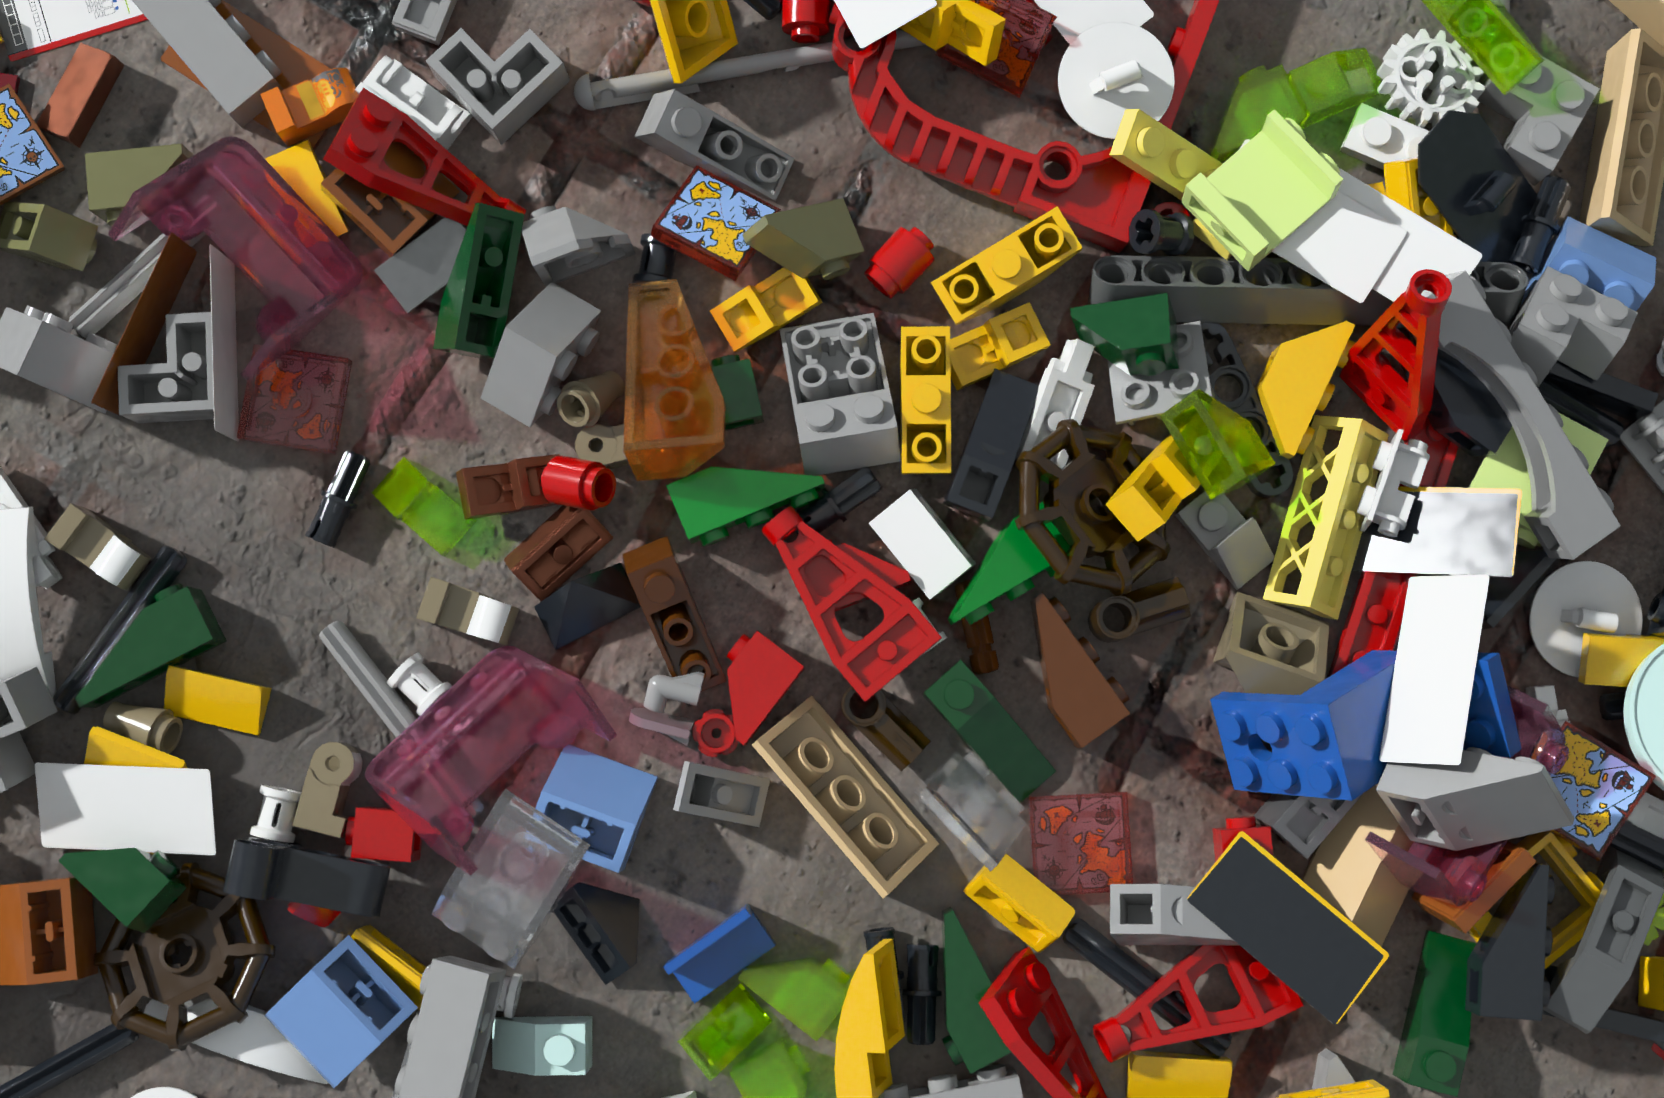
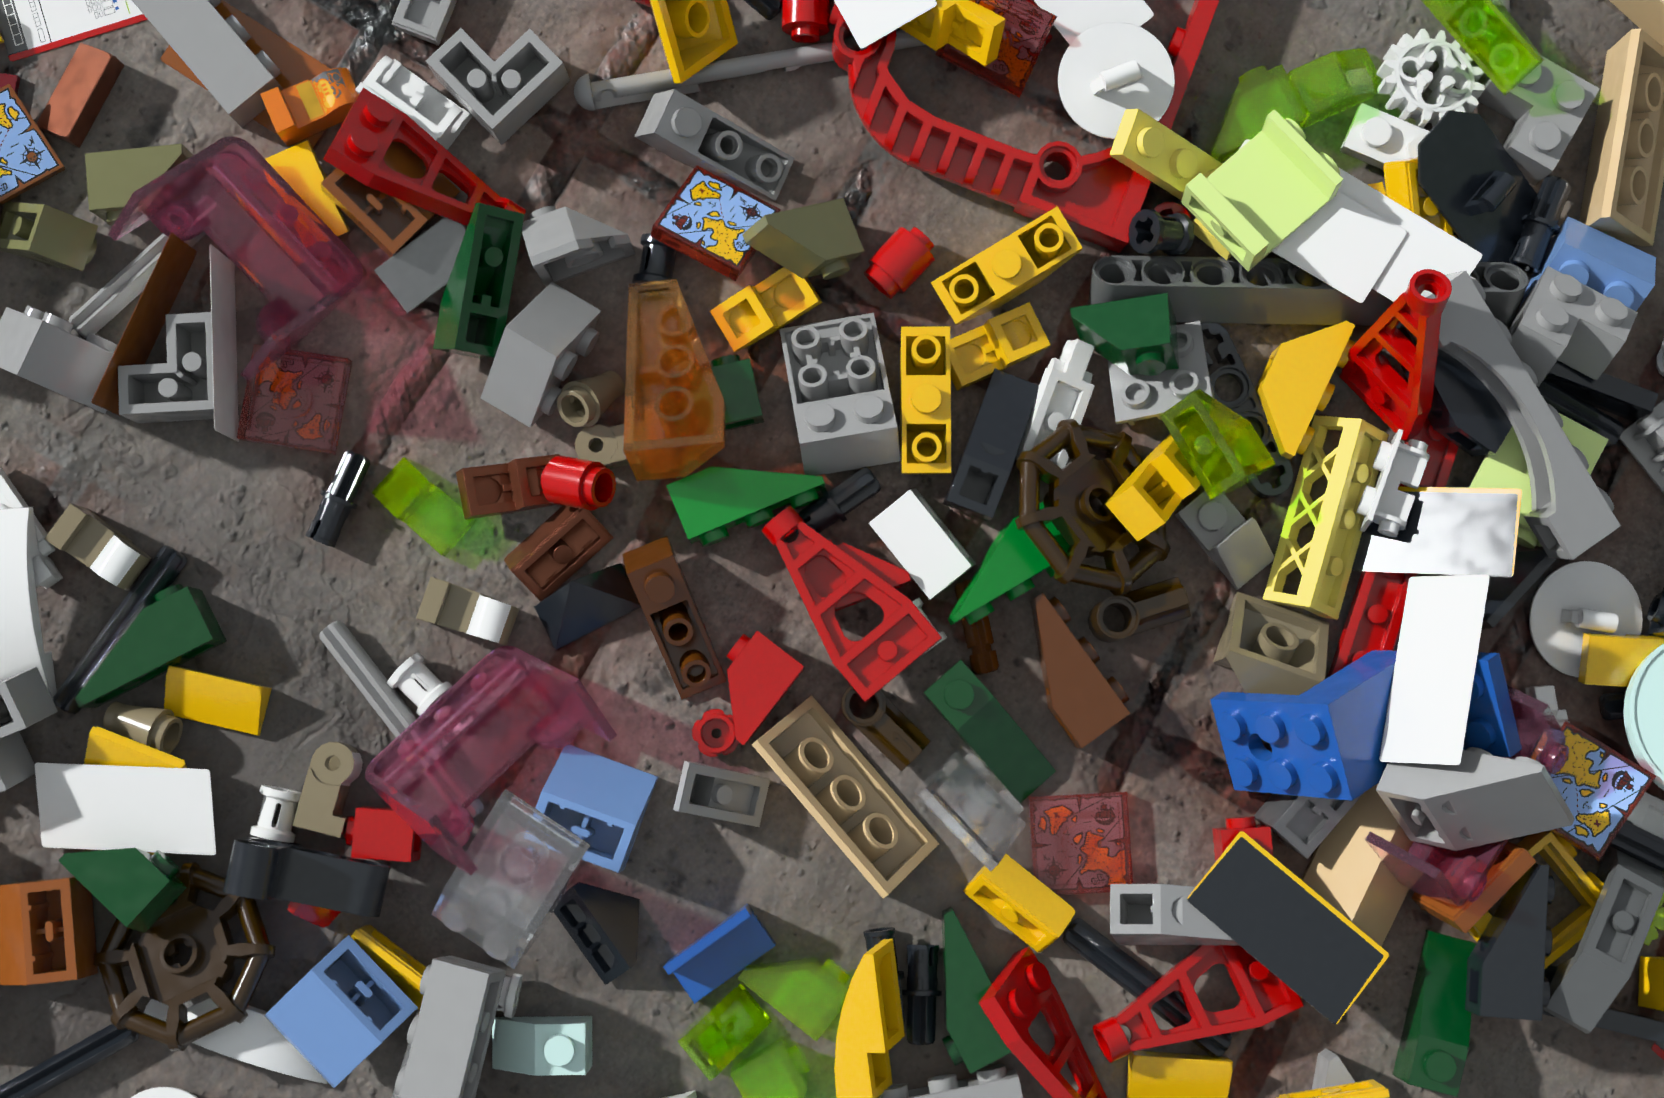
(660, 688): light grey piece -> none

